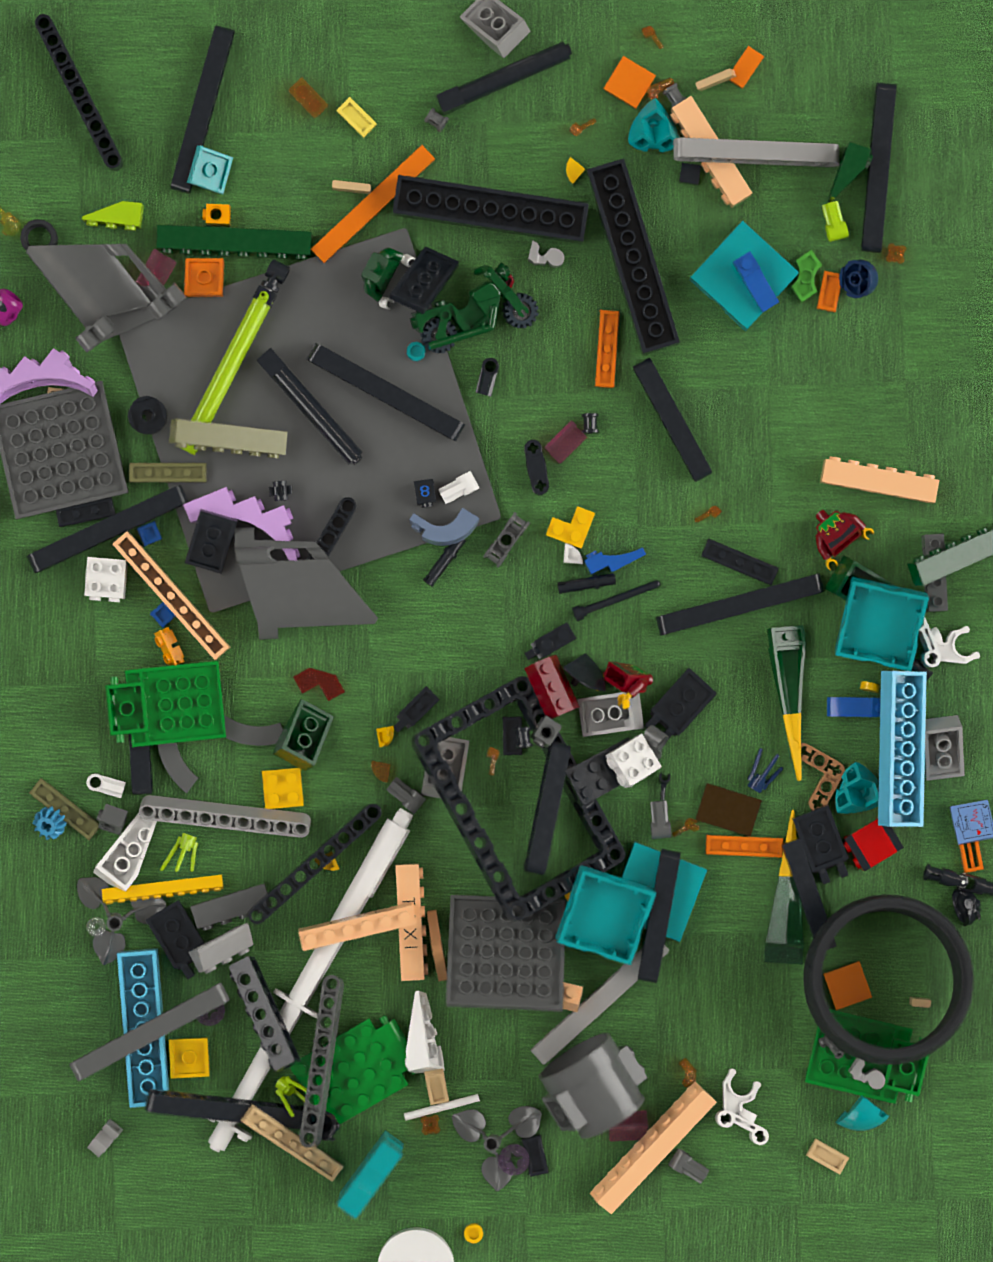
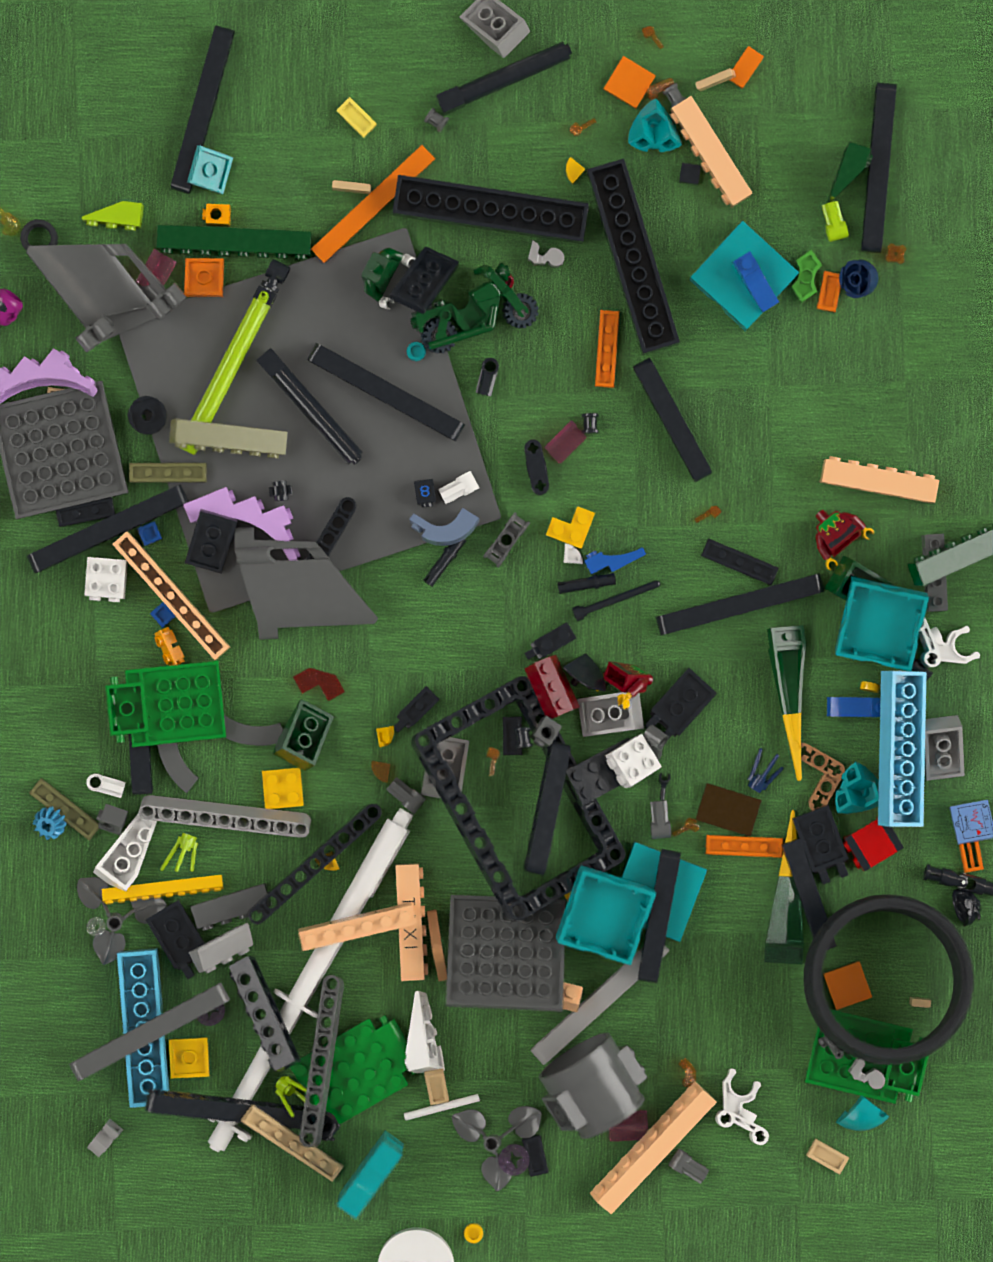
(77, 83): black beam -> none
(308, 98): clear orange plate -> none
(426, 1128): clear orange plate -> none
(756, 152): light grey beam -> none

